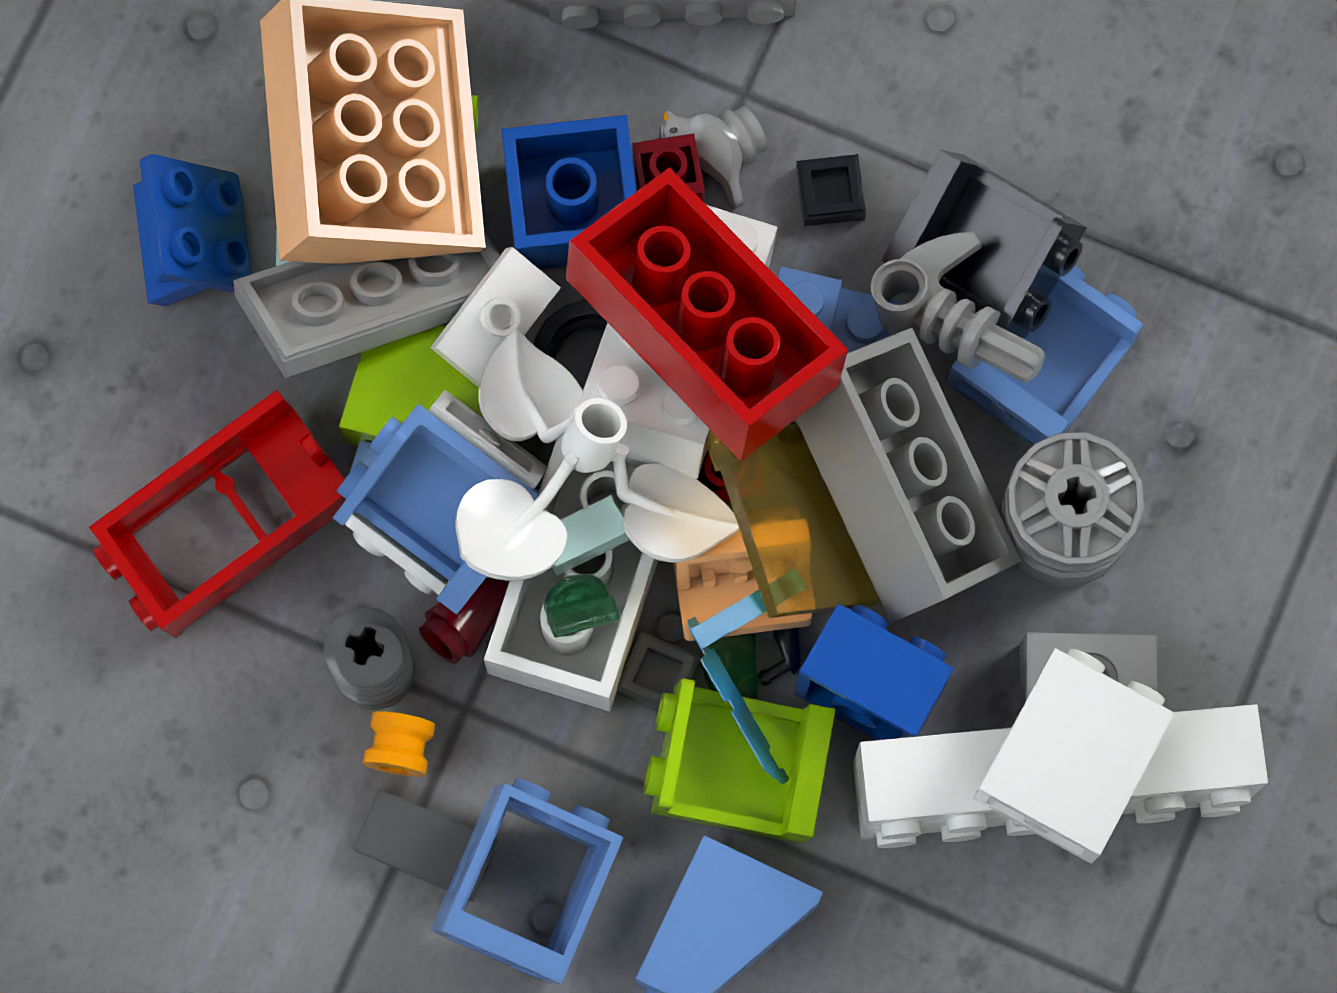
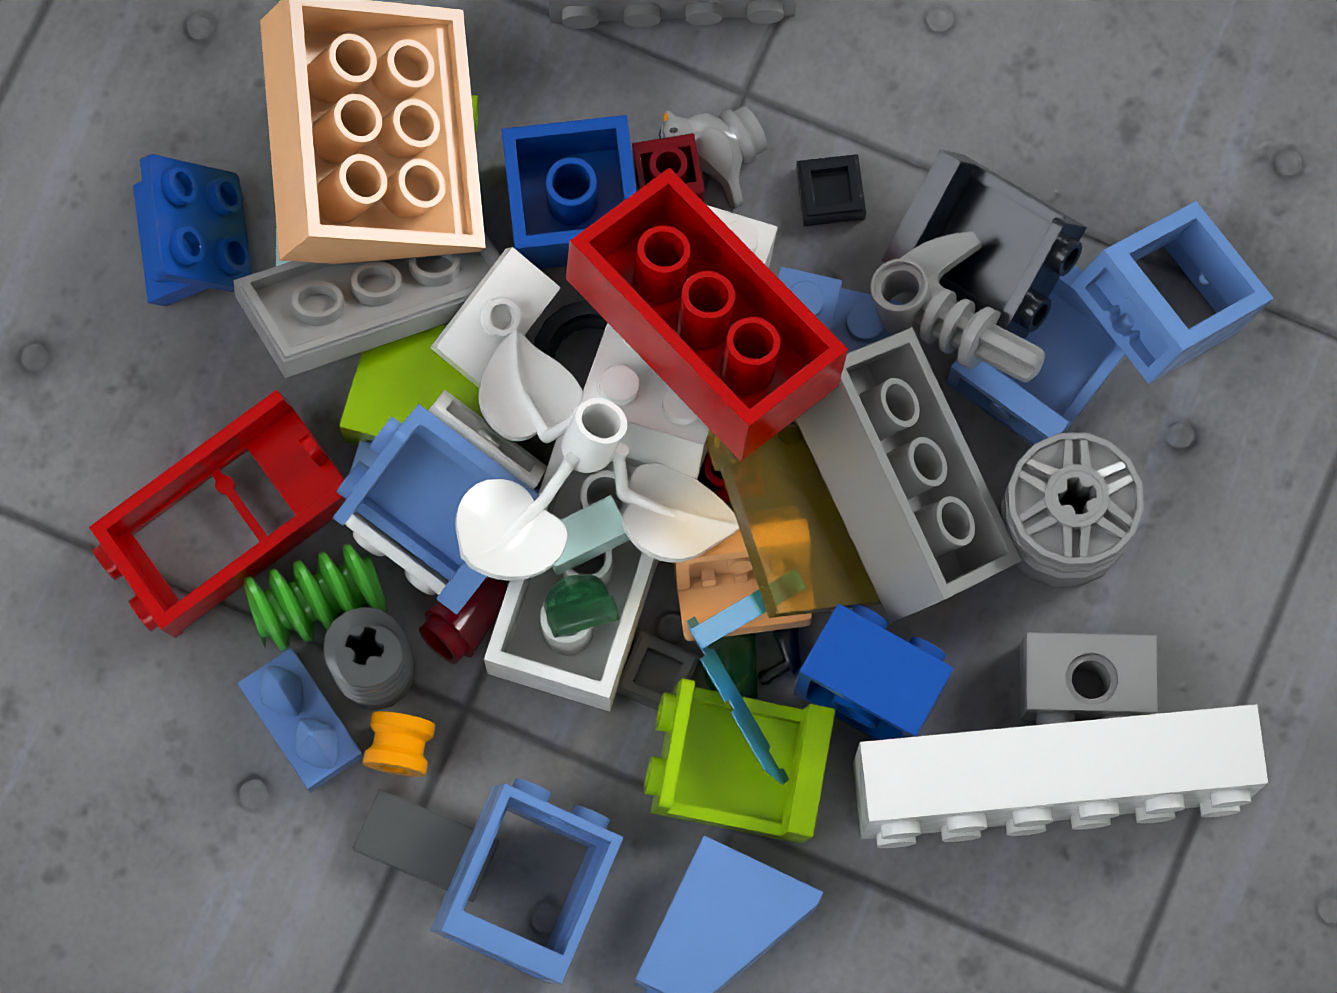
(300, 720): none -> medium blue tile
(313, 596): none -> bright green piece
(1075, 753): white panel -> none
(1158, 337): none -> medium blue window

